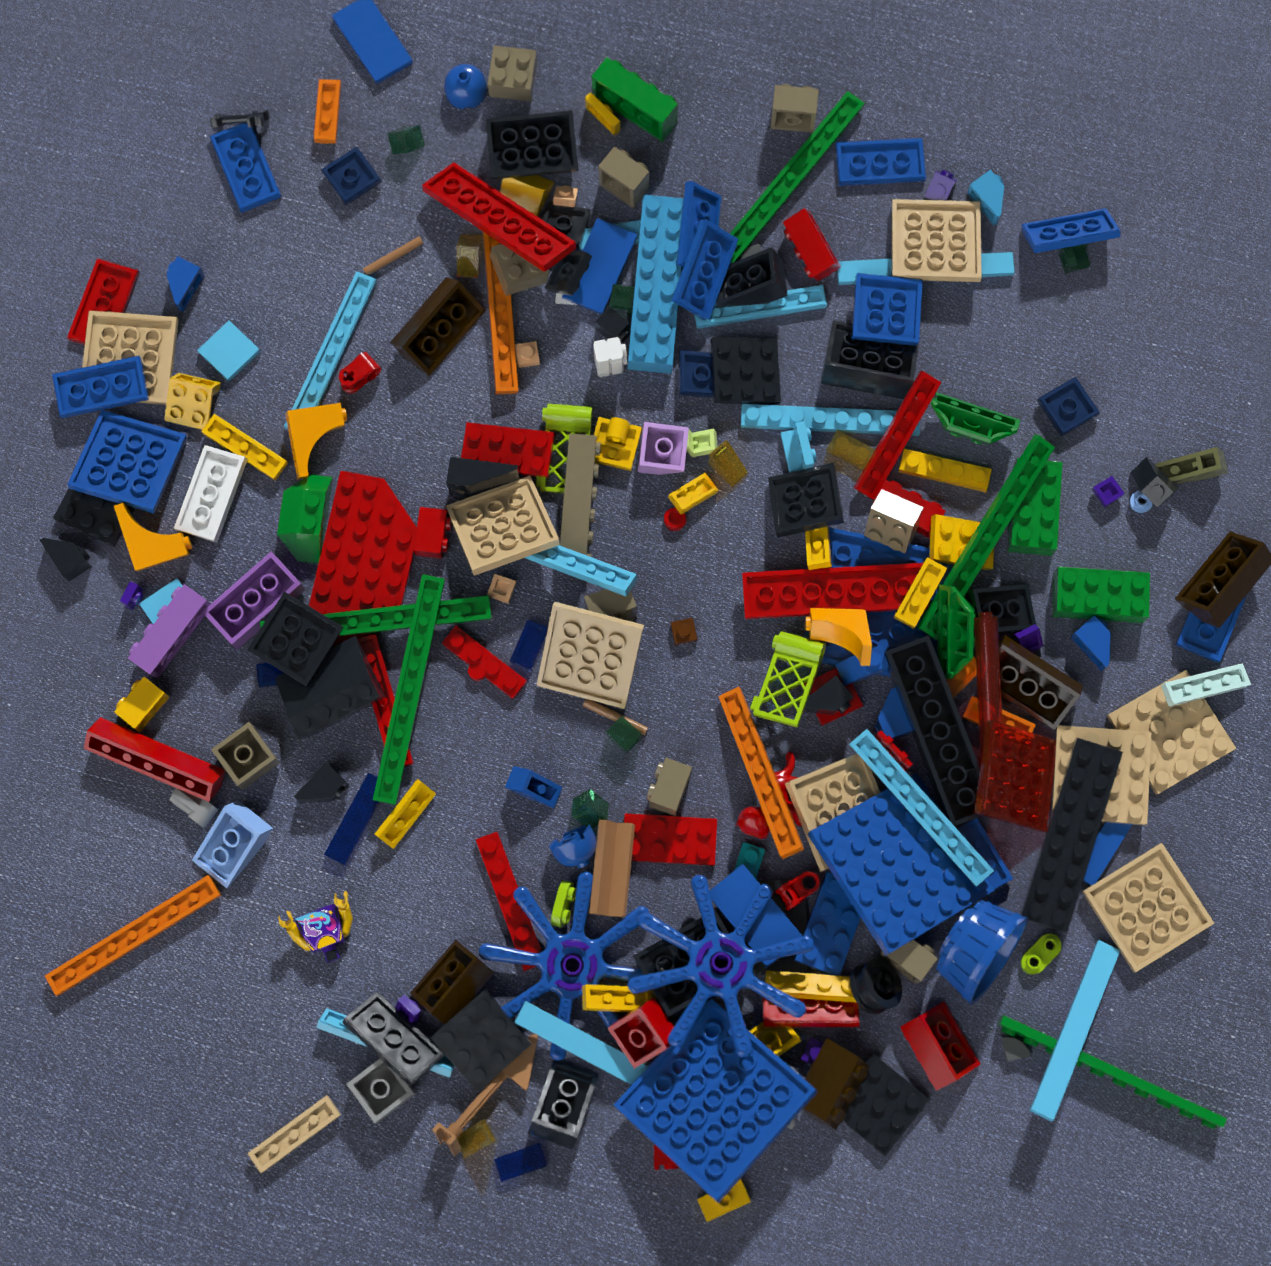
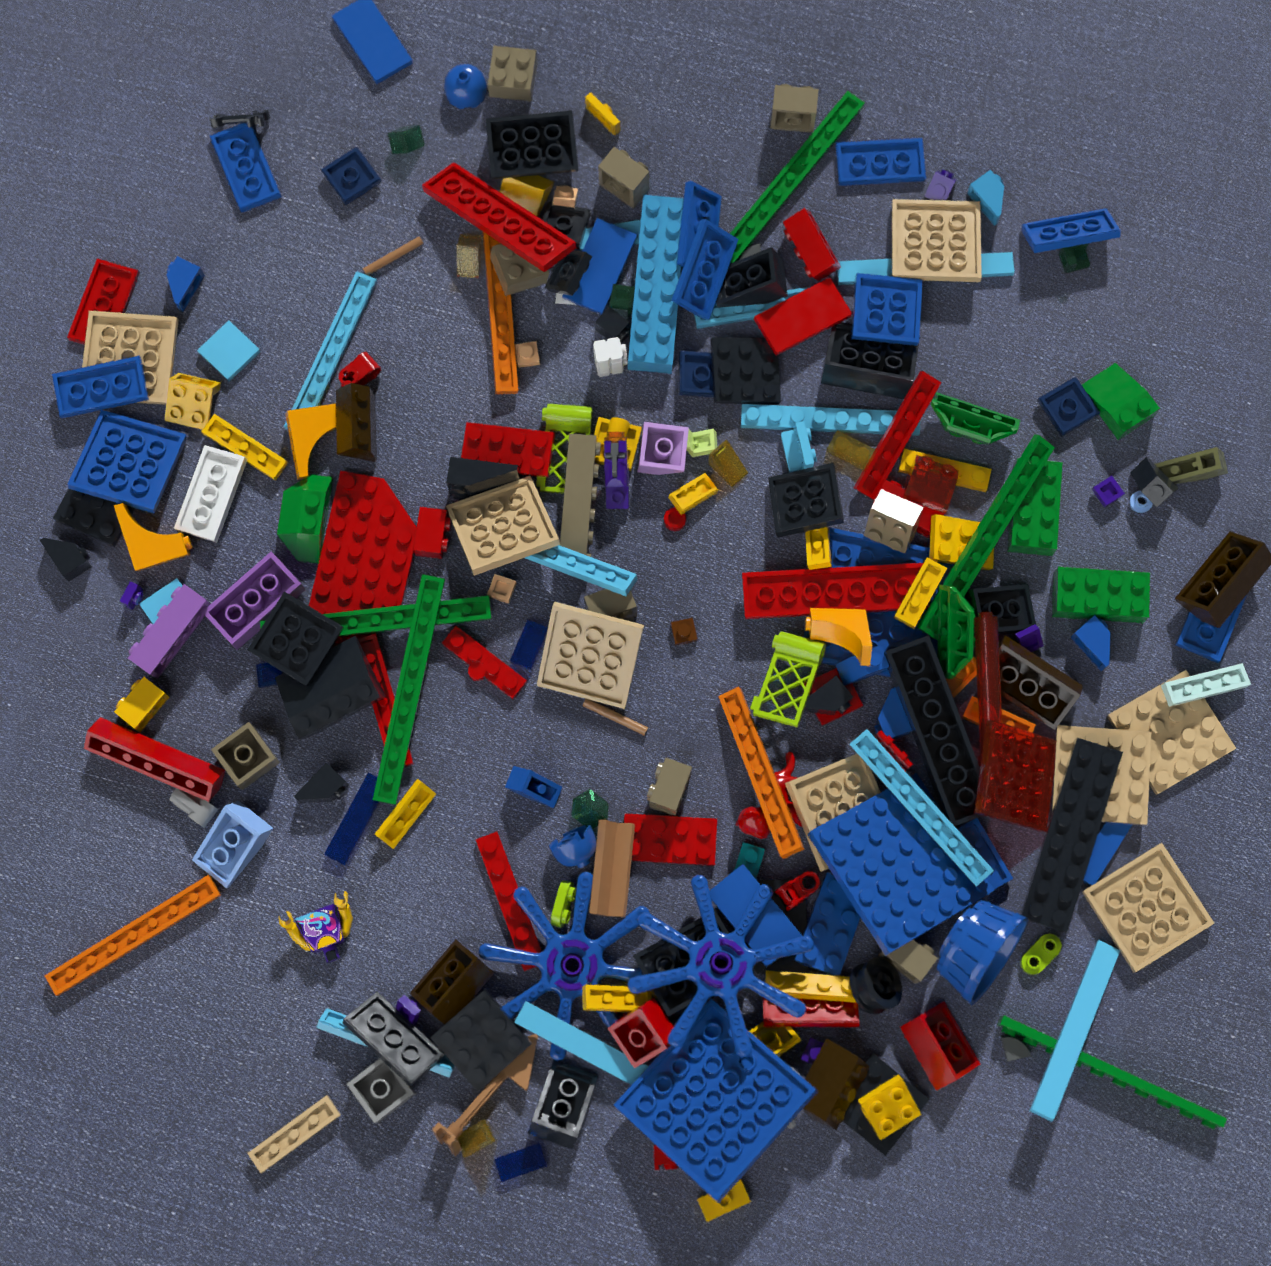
(327, 111): orange plate -> none
(356, 422): none -> dark brown slope
(437, 326): dark brown slope -> none
(616, 471): none -> dark purple plate
(623, 735): clear green panel -> none
(635, 99): green brick -> none
(802, 316): none -> red tile
(889, 1107): none -> yellow plate
(930, 483): none -> clear red slope
(1120, 400): none -> green slope

